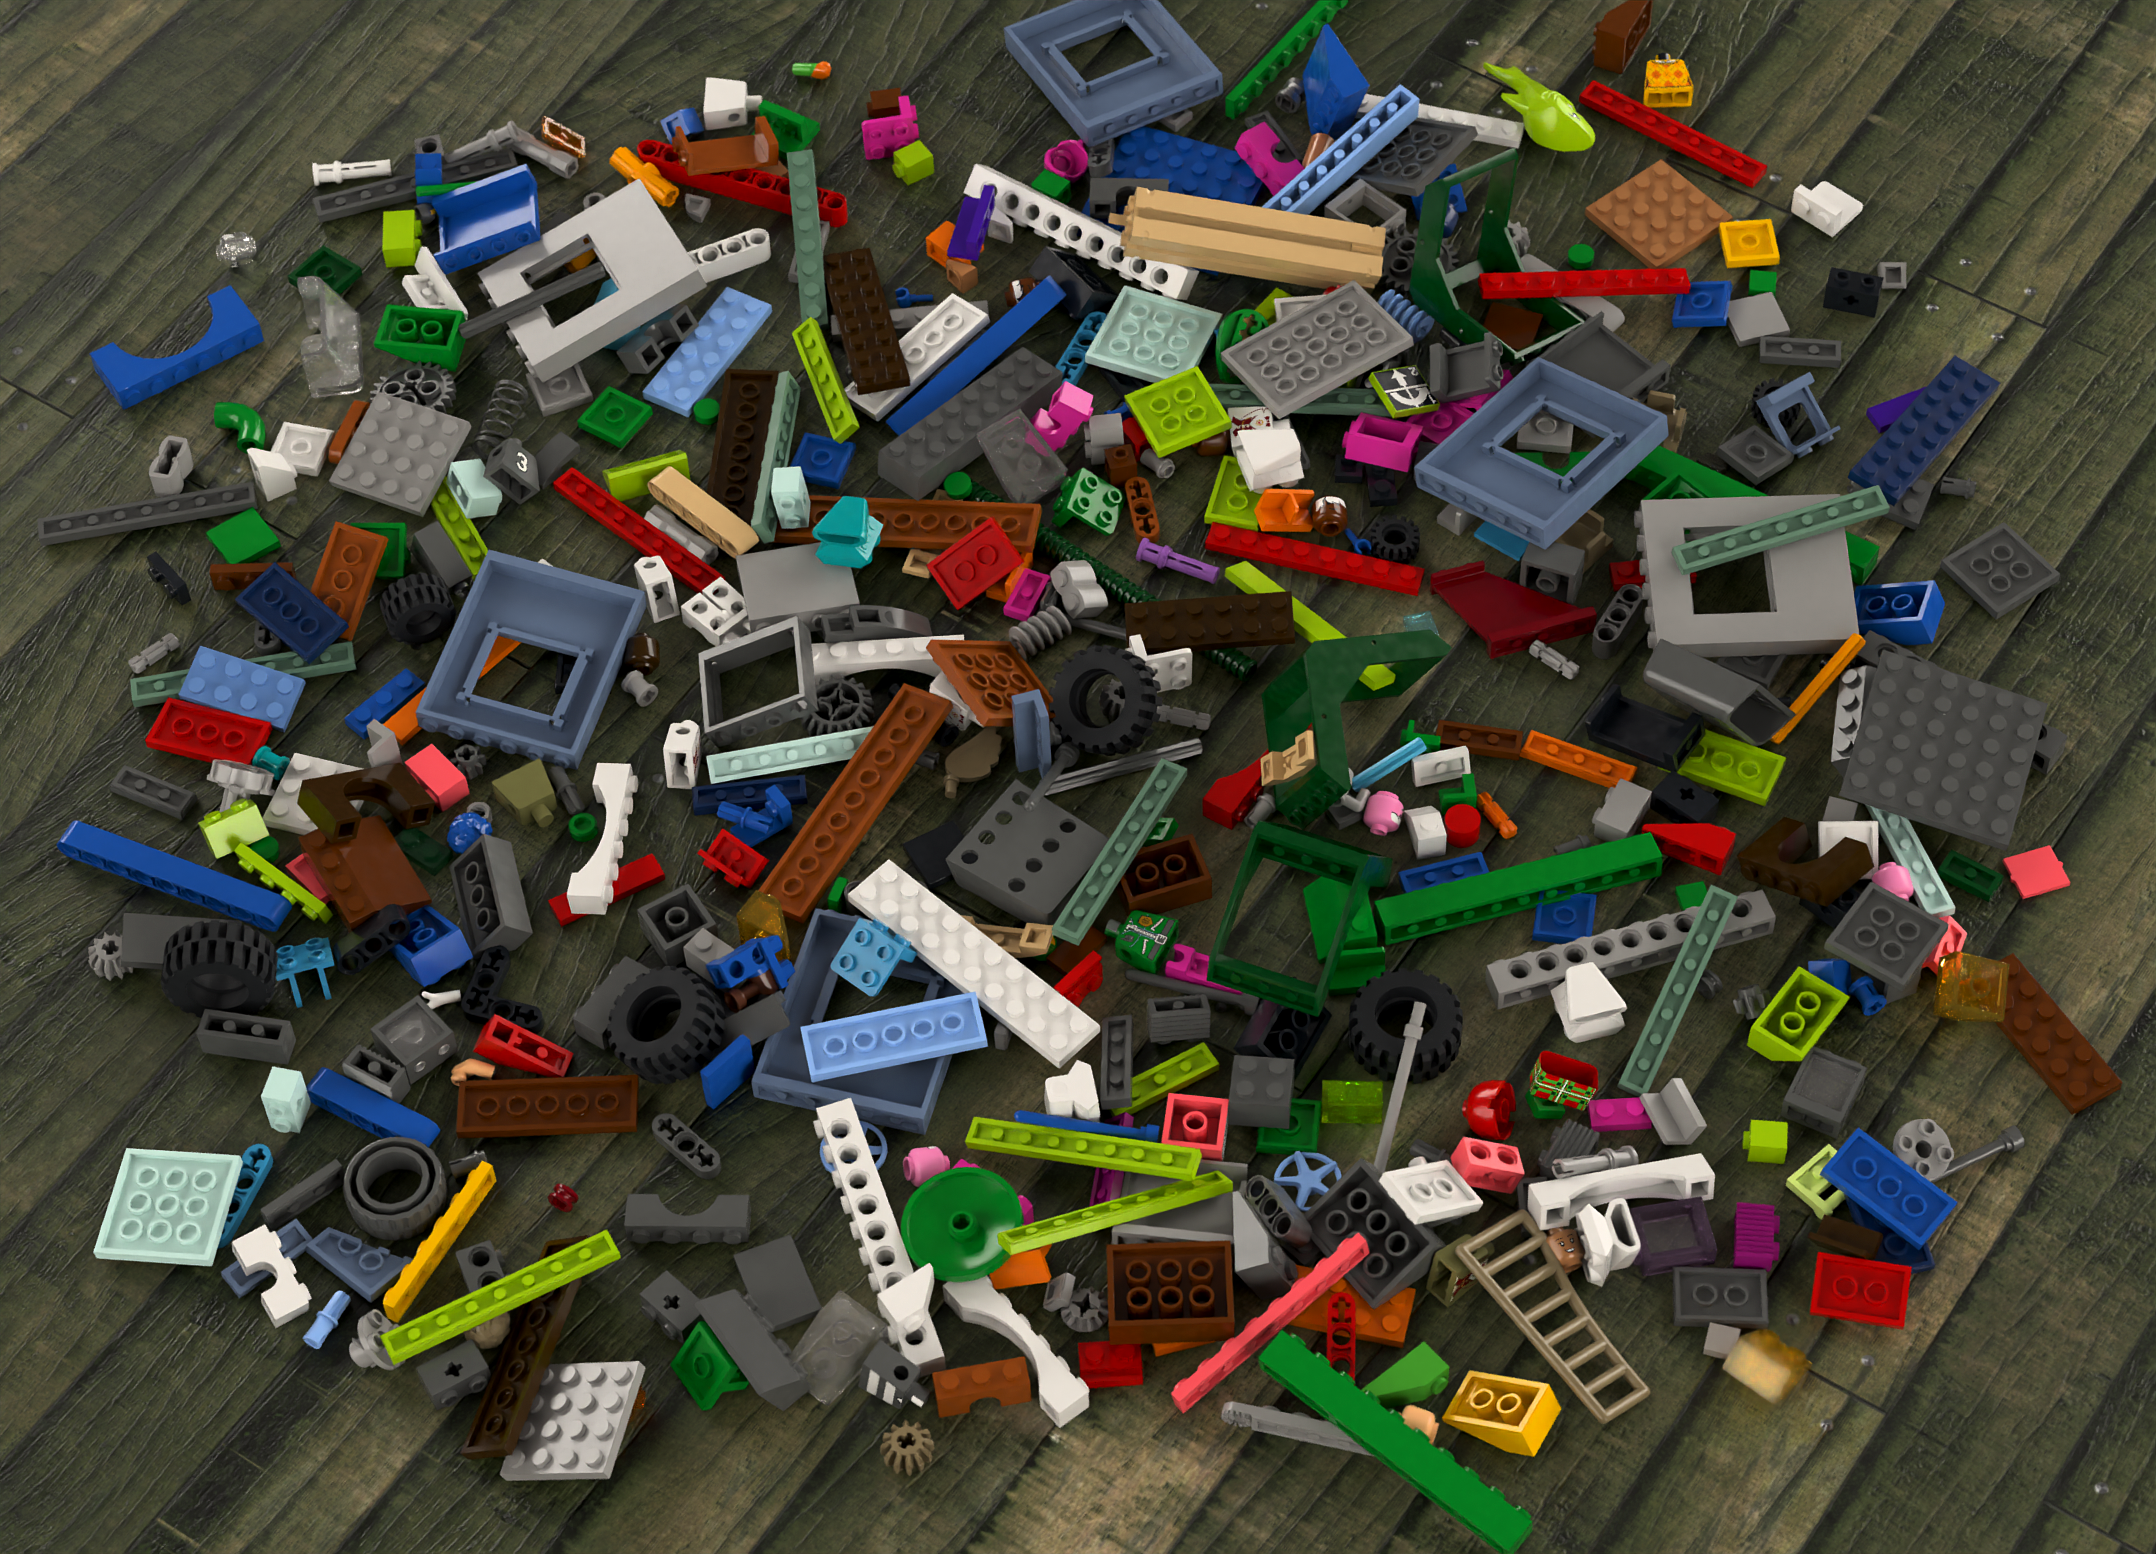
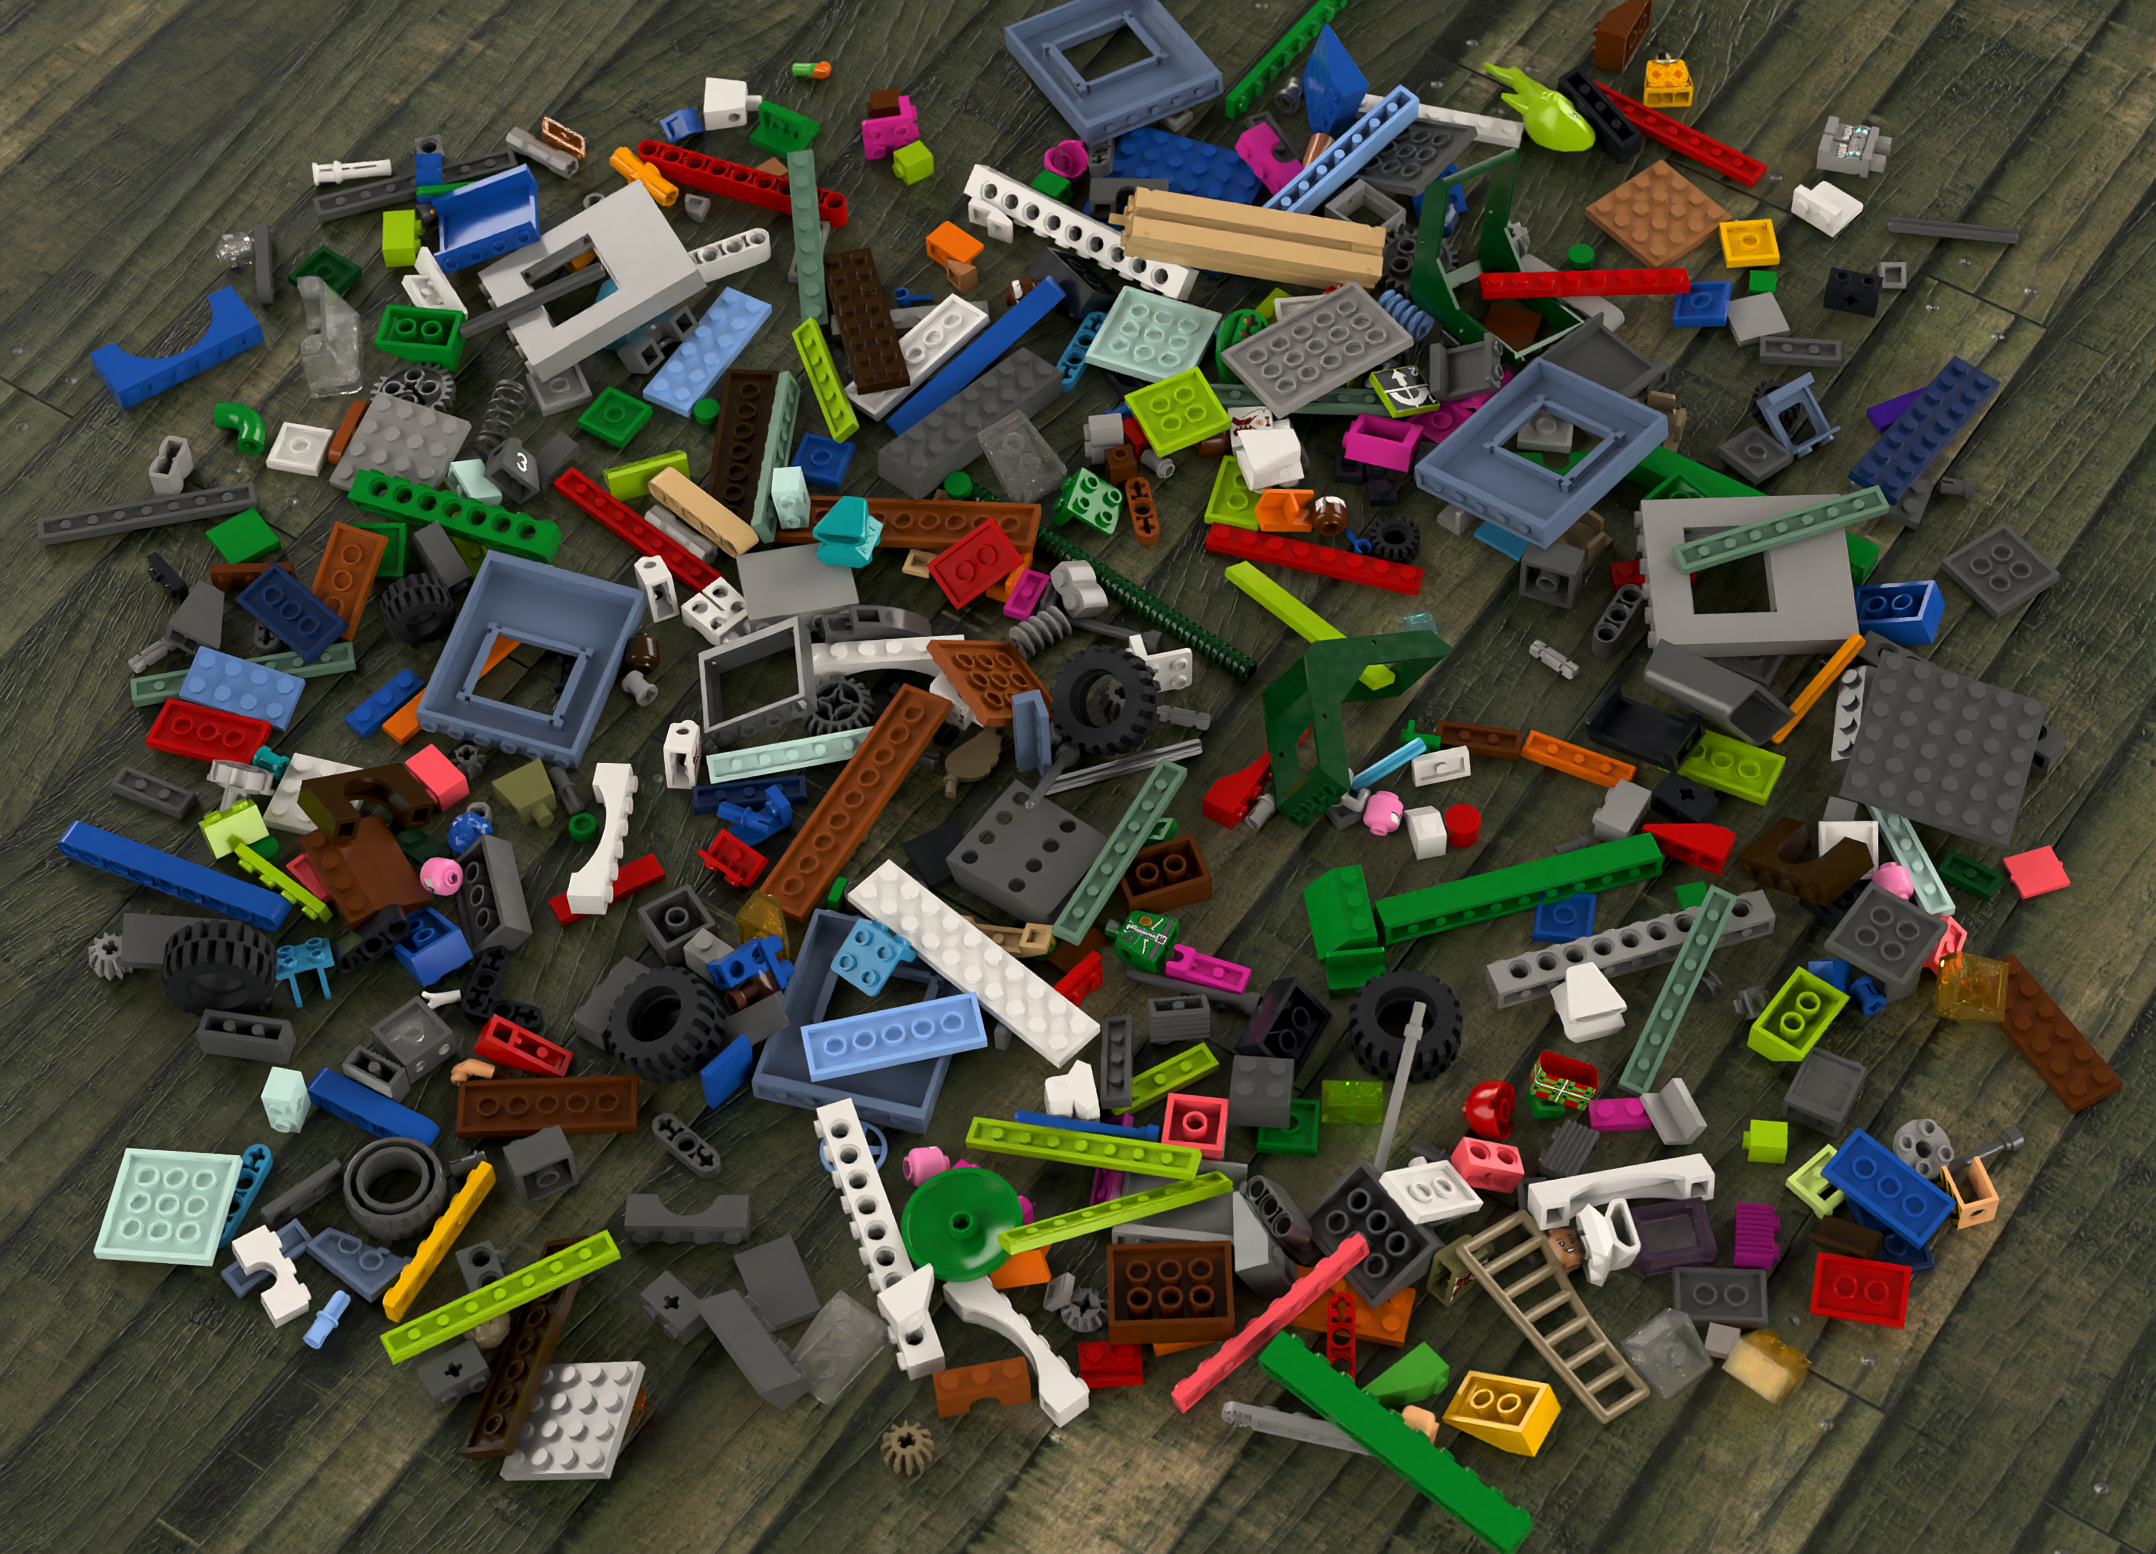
(198, 620): none -> dark grey slope
(263, 263): none -> dark grey beam
(272, 473): white slope -> none
(368, 1348): light grey plate -> none
(384, 745): light grey panel -> none
(441, 876): none -> bright pink head
(493, 141): light grey pin -> none
(540, 547): none -> green brick
(541, 1165): none -> dark grey brick
(563, 1198): dark red bush -> none
(707, 1367): green bracket -> none
(728, 153): dark orange panel -> none
(892, 1377): dark grey torso -> none
(972, 225): dark purple panel -> none
(1066, 412): dark pink arch -> none
(1165, 557): medium lavender pin -> none
(1212, 622): dark brown plate -> none
(1290, 764): tan slope -> none
(1307, 1181): light blue wheel -> none
(1314, 855): dark green window -> none
(1442, 872): blue plate -> none
(1454, 796): green panel -> none
(1496, 815): orange axle -> none
(1506, 613): dark red piece -> none
(1604, 1160): light grey pin -> none
(1607, 121): none -> black brick
(1667, 1352): none -> clear slope
(1852, 149): none -> light grey hips
(1953, 230): none -> dark grey axle
(1987, 1196): none -> light nougat piece

